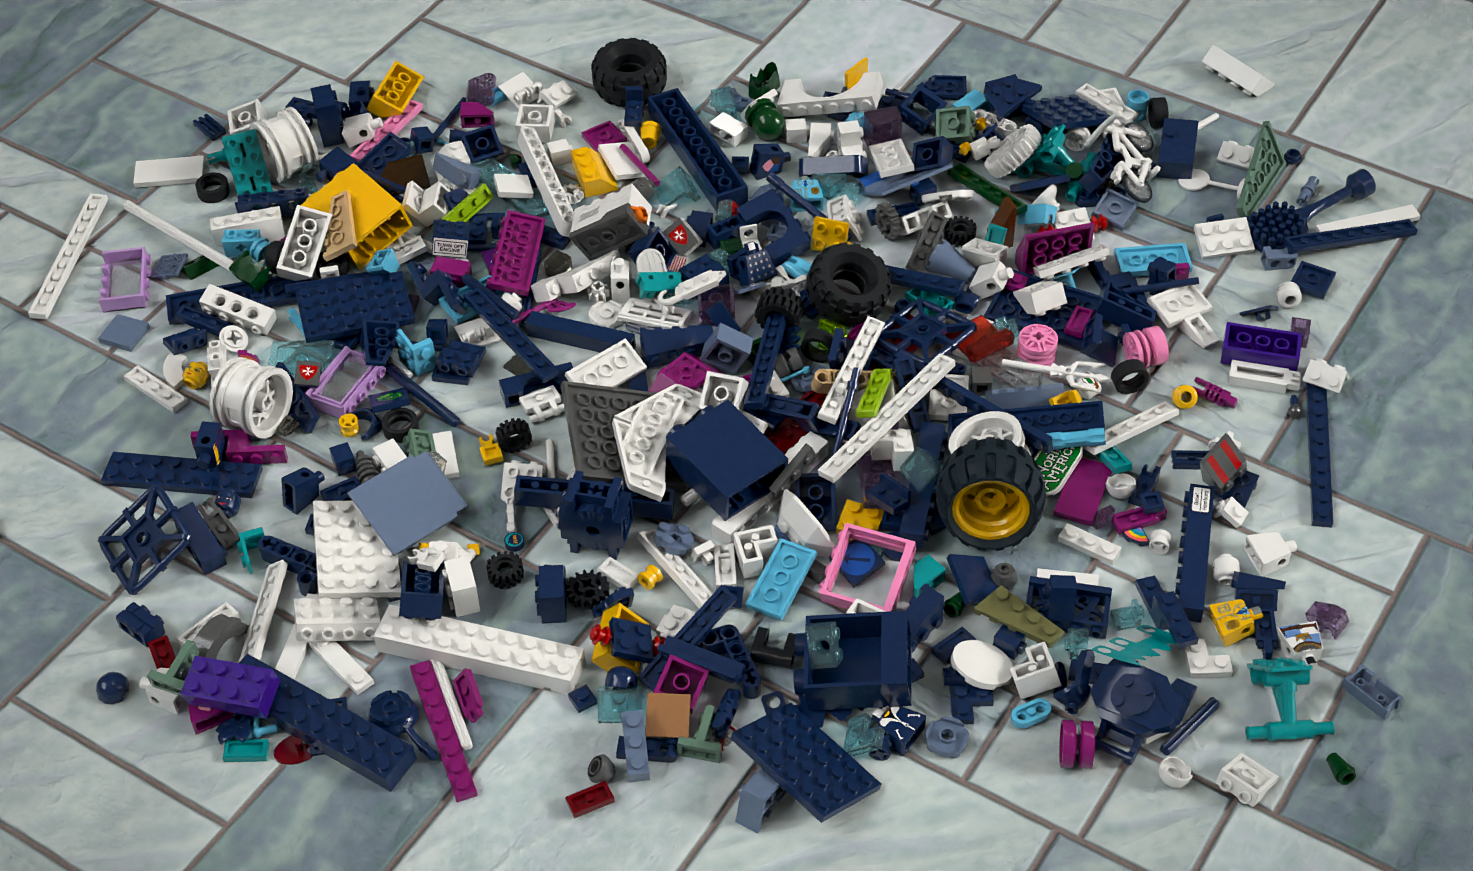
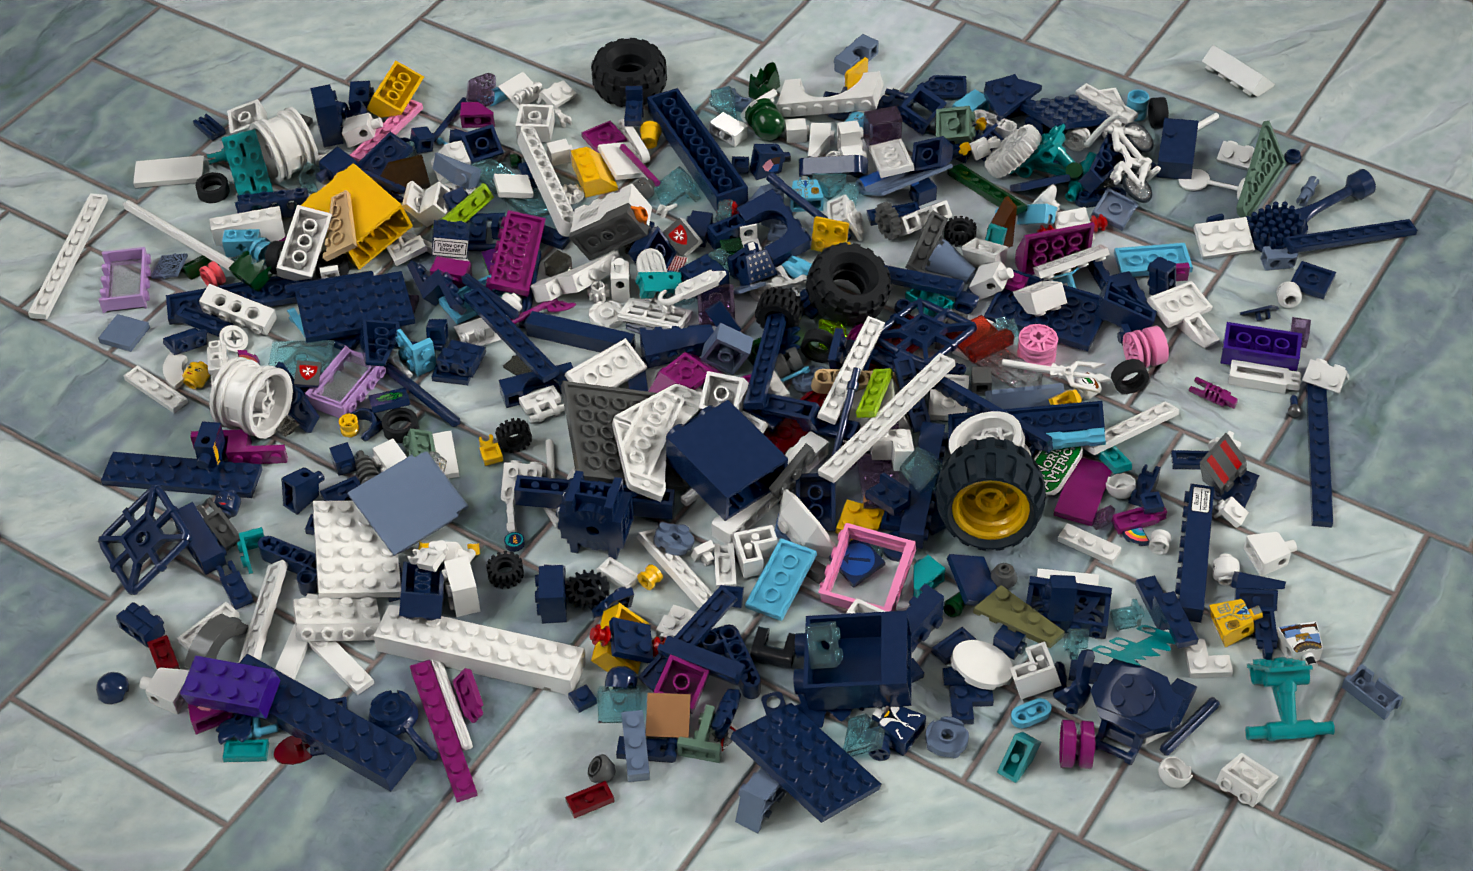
(178, 671): sand green bracket -> none
(212, 274): none -> coral wheel
(235, 586): none -> dark blue hinge
(304, 108): dark blue plate -> none
(383, 262): medium azure slope -> none
(861, 47): none -> sand blue arch
(950, 196): white tile -> none
(1019, 756): none -> teal slope
(1077, 321): magenta tile -> none
(1098, 342): dark blue bracket -> none
(1163, 285): dark blue bar -> none
(1189, 401): yellow head -> none
(1328, 617): clear purple hand -> none
(1342, 770): dark green cone -> none
(1390, 215): white tile -> none

